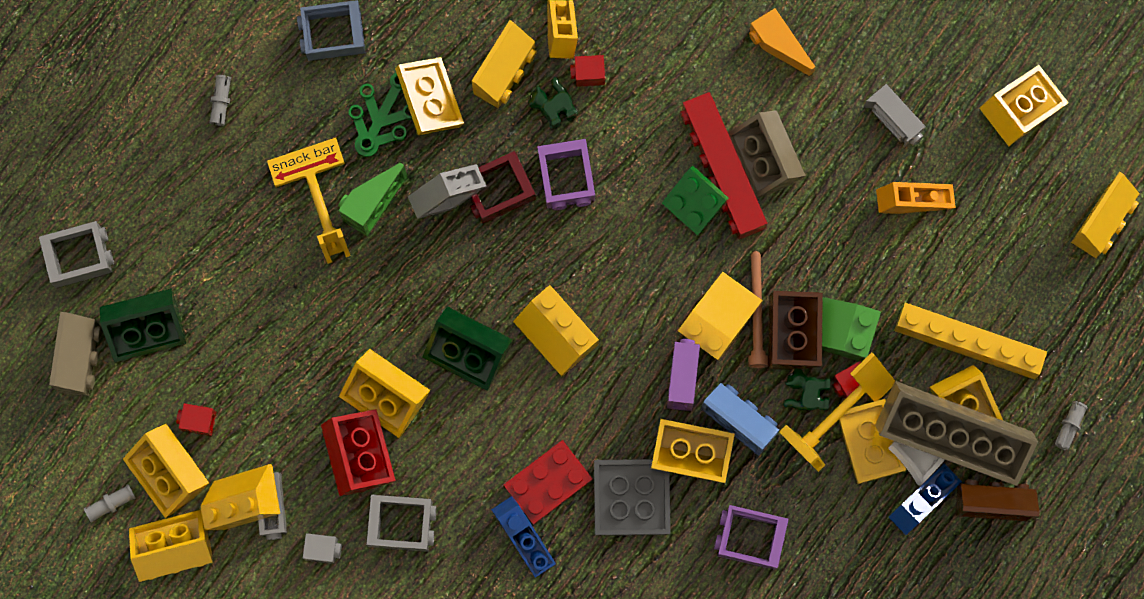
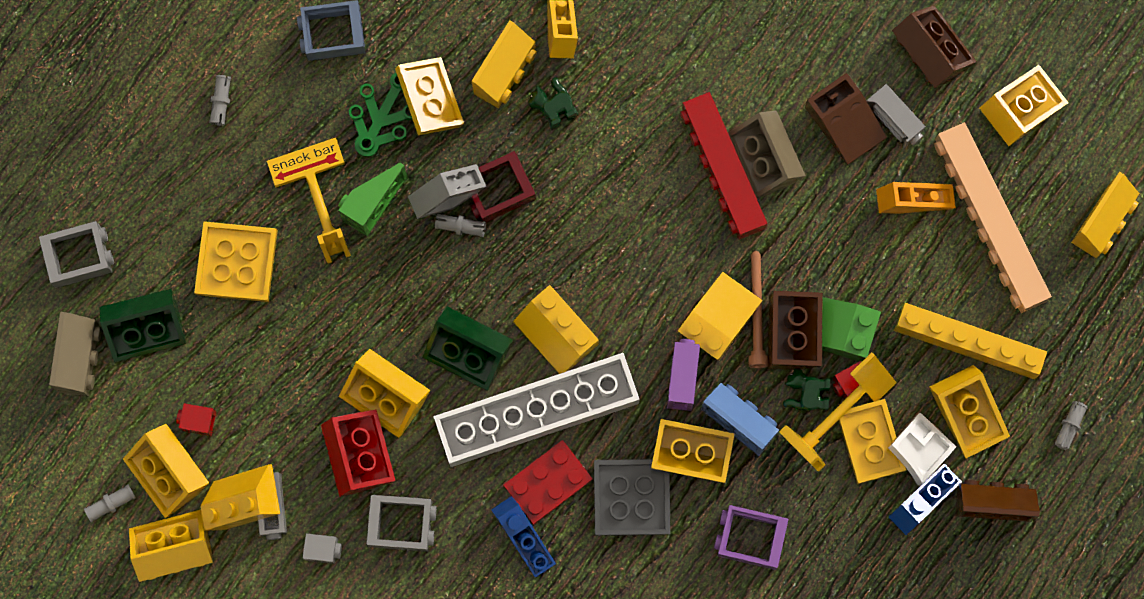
(236, 261): none -> yellow plate
(460, 225): none -> light grey pin
(536, 409): none -> white brick
(564, 150): medium lavender window -> none
(588, 70): red brick -> none
(695, 200): green plate -> none
(778, 40): light orange slope -> none
(845, 118): none -> reddish brown slope
(933, 46): none -> reddish brown slope
(956, 433): dark tan brick -> none
(992, 218): none -> light nougat brick

